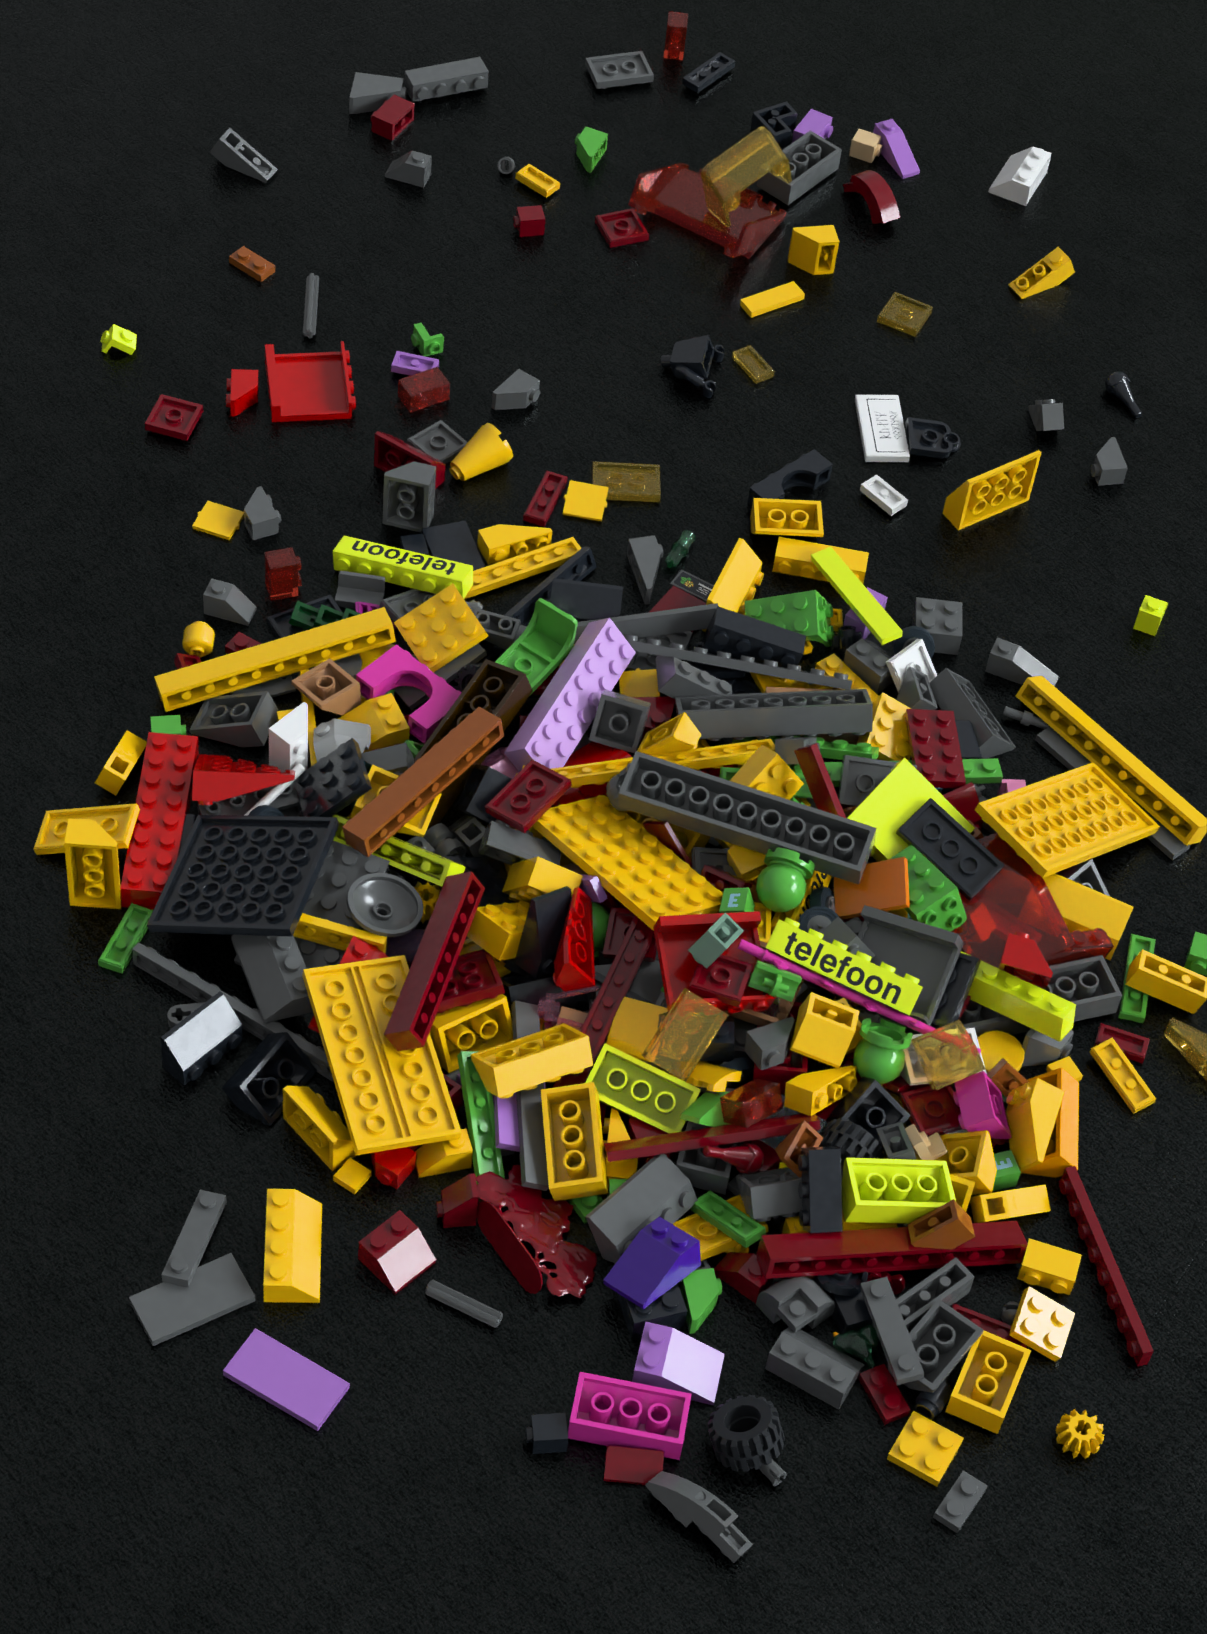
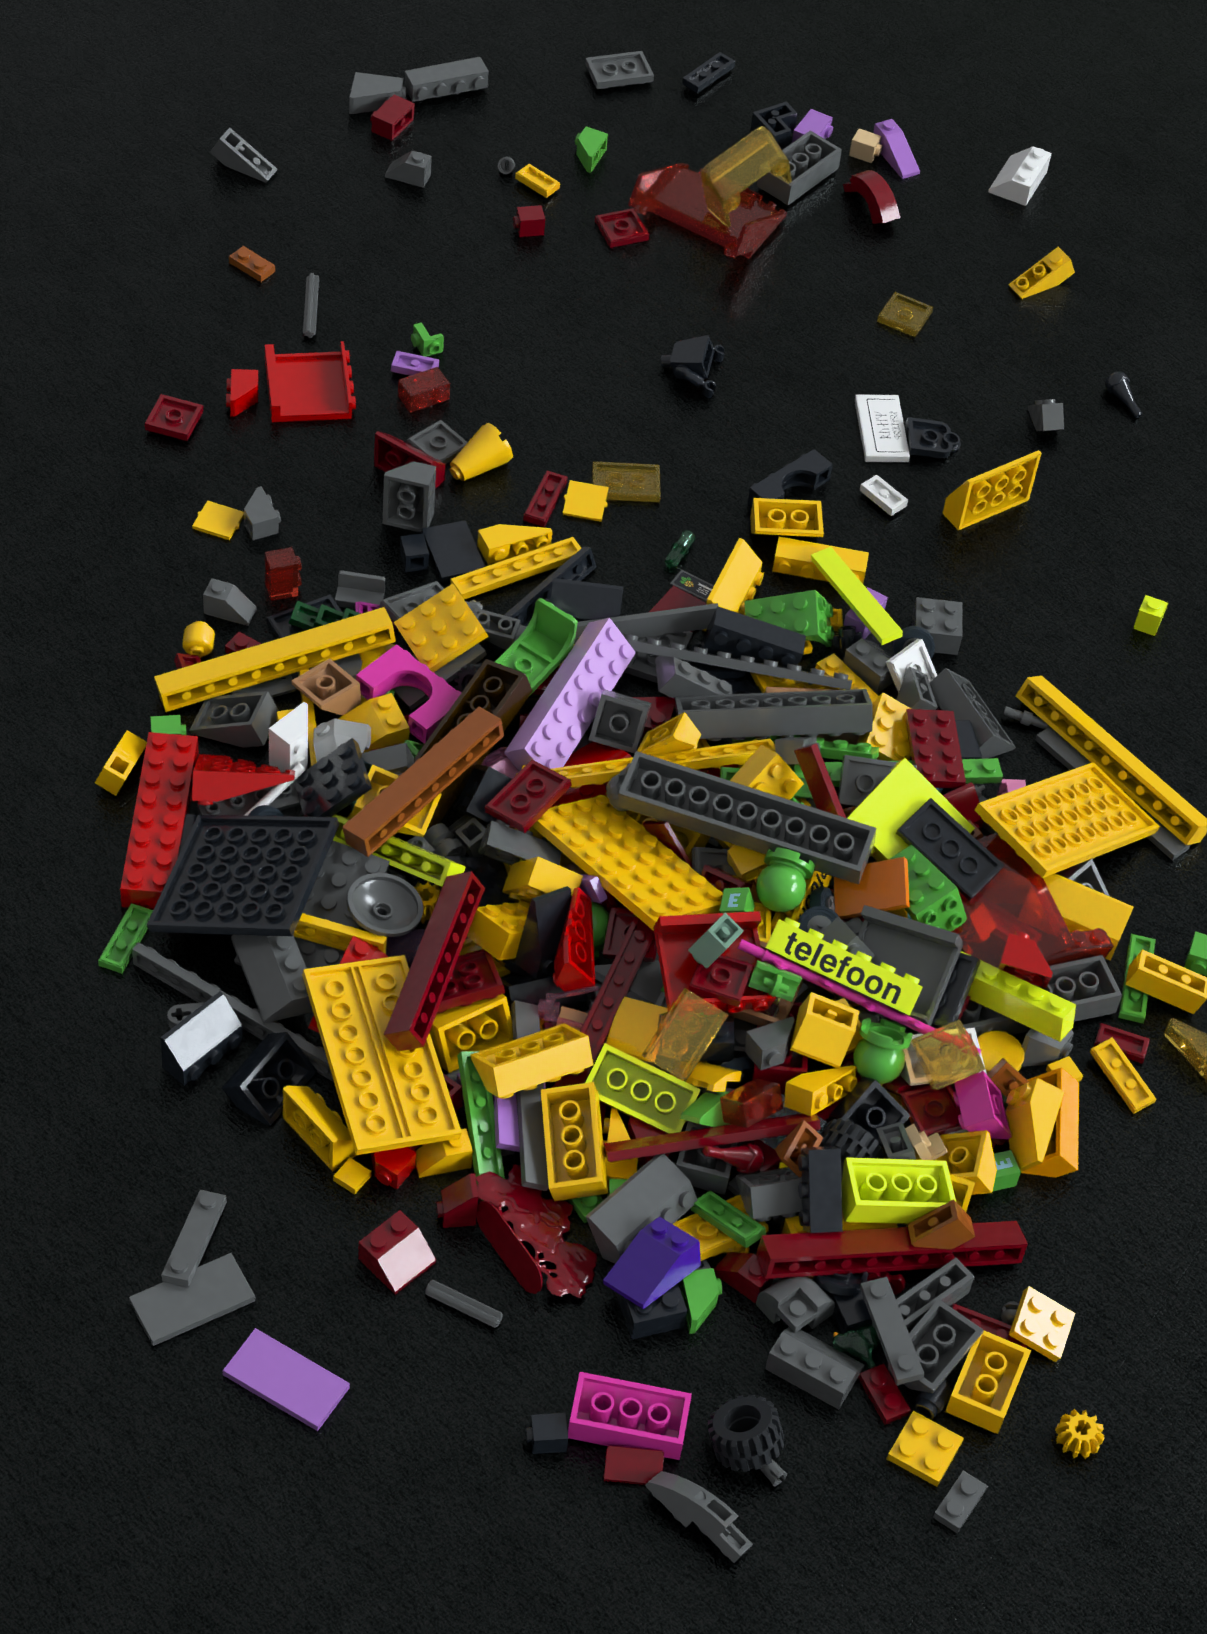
(91, 865): yellow slope -> none
(114, 819): yellow tile -> none
(118, 338): neon yellow bracket -> none
(292, 1247): yellow slope -> none
(402, 566): neon yellow brick -> none
(516, 392): dark grey slope -> none
(639, 683): yellow piece -> none
(644, 558): dark grey slope -> none
(675, 35): clear red brick -> none
(678, 1363): slope -> none
(753, 364): clear yellow tile -> none
(772, 299): yellow tile -> none
(814, 249): yellow slope -> none
(1010, 1204): yellow slope -> none
(1016, 664): dark grey slope -> none
(1049, 1267): yellow brick -> none
(1107, 1269): dark red plate -> none
(1109, 464): dark grey slope -> none

